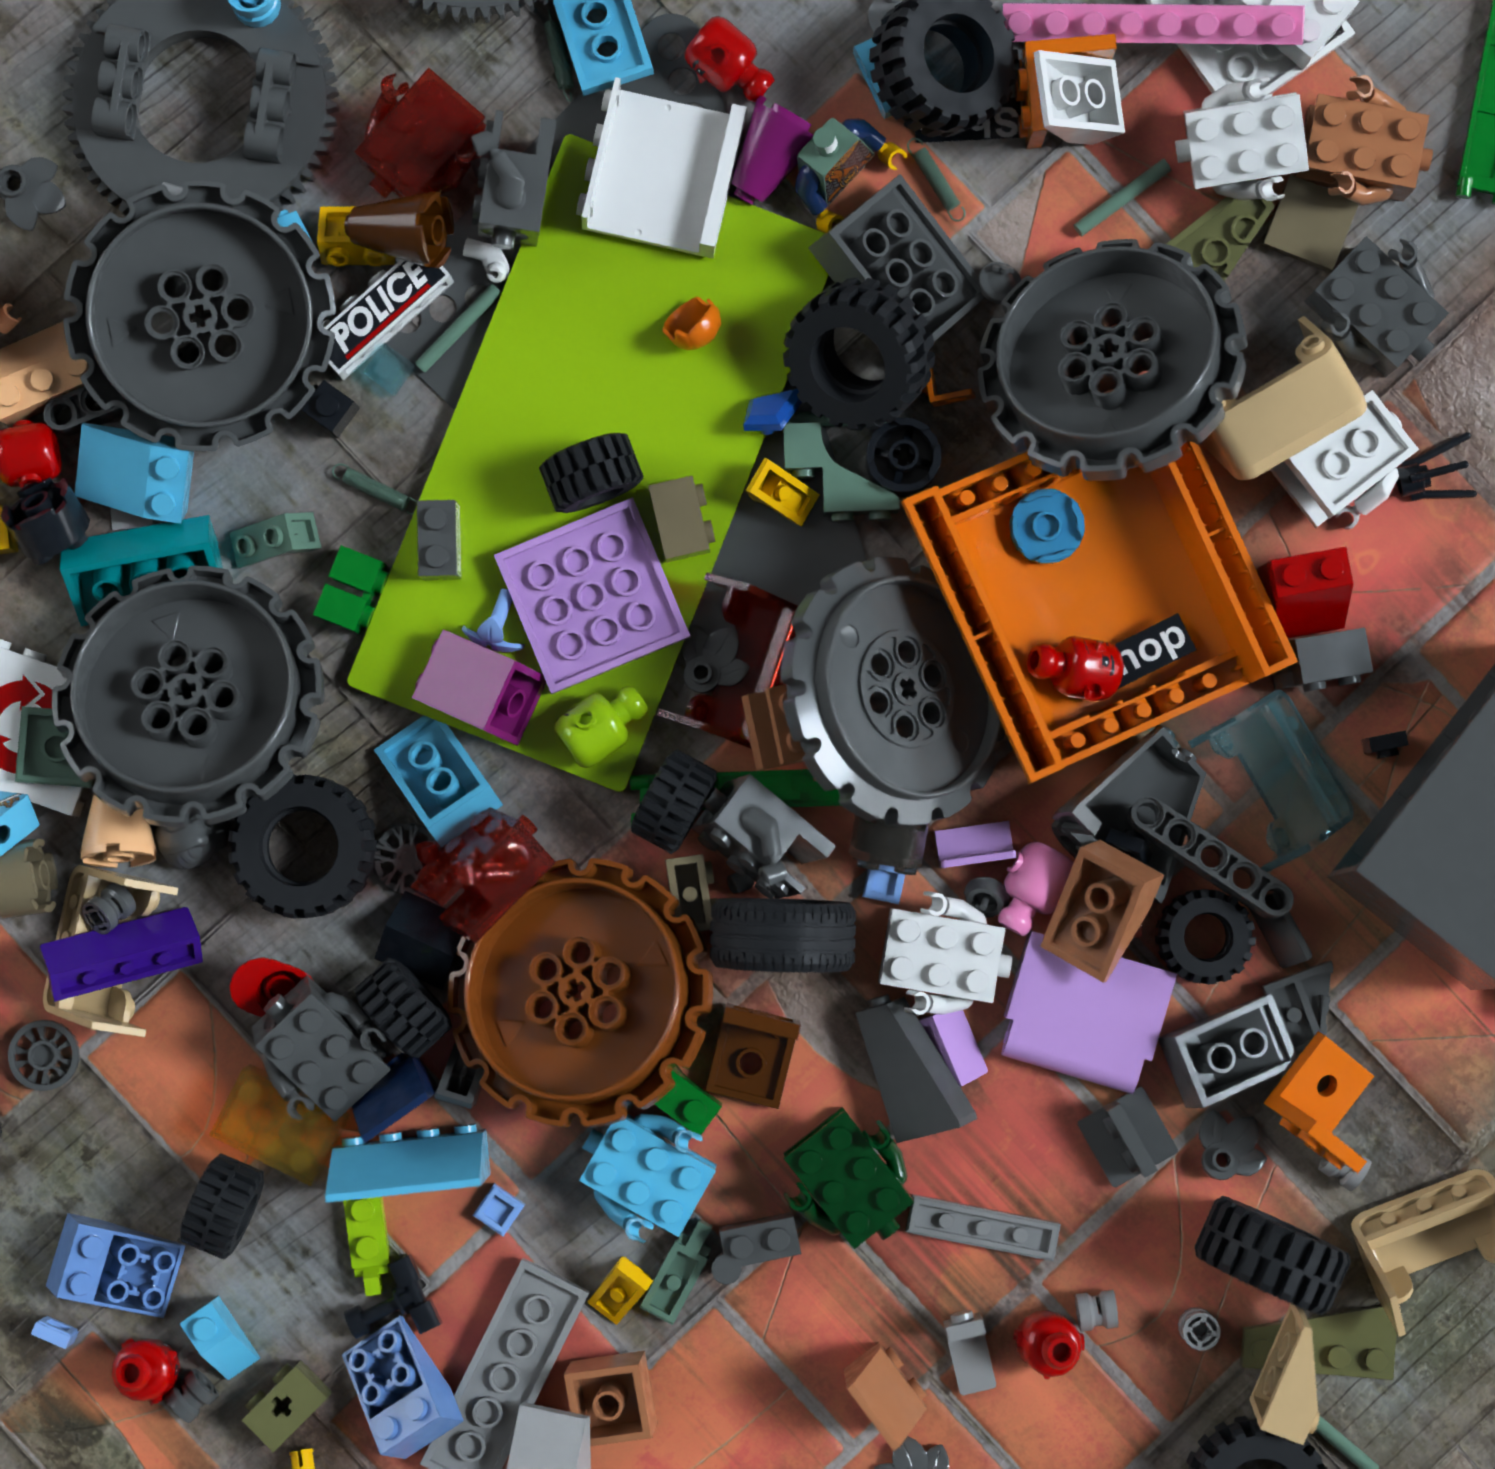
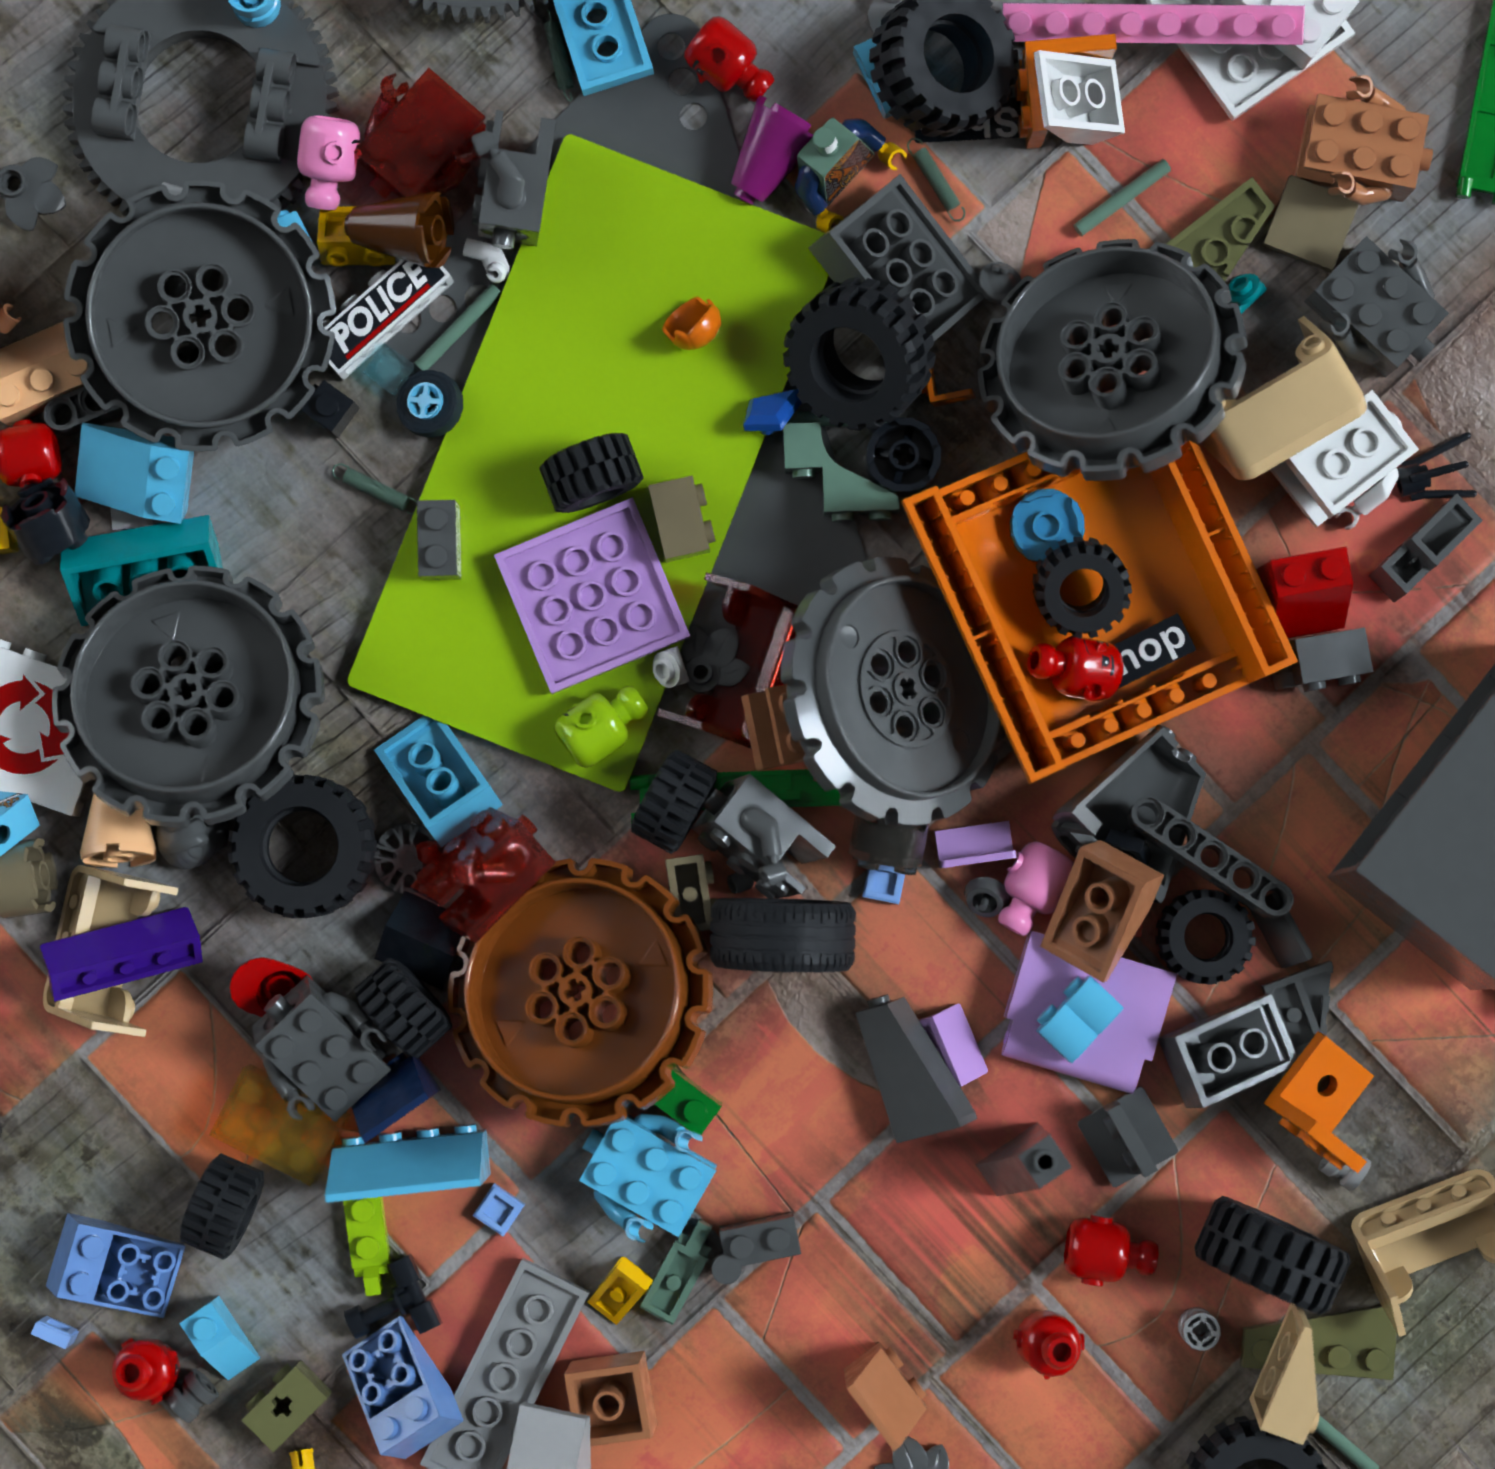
(39, 751): sand green tile -> none
(43, 1055): dark grey wheel -> none
(112, 905): dark grey wheel -> none
(274, 538): sand green bracket -> none
(327, 158): none -> bright pink piece
(357, 572): green piece -> none
(422, 392): none -> black wheel
(459, 1083): dark grey slope -> none
(479, 687): slope -> none
(491, 630): light blue plant -> none
(661, 171): white panel -> none
(669, 668): none -> white plate
(757, 1032): reddish brown bracket -> none
(782, 492): yellow slope -> none
(849, 1179): dark green torso -> none
(943, 955): white torso -> none
(969, 1352): light grey bracket -> none
(983, 1227): light grey tile -> none
(1024, 1163): none -> dark grey slope
(1078, 1018): none -> medium azure brick
(1088, 1310): light grey wheel -> none
(1098, 613): none -> black tyre
(1102, 1251): none -> red piece
(1233, 1141): dark grey plate -> none
(1244, 138): white torso -> none
(1246, 290): none -> teal plate
(1287, 773): clear light blue windscreen -> none
(1386, 744): black plate -> none
(1425, 548): none -> dark grey slope

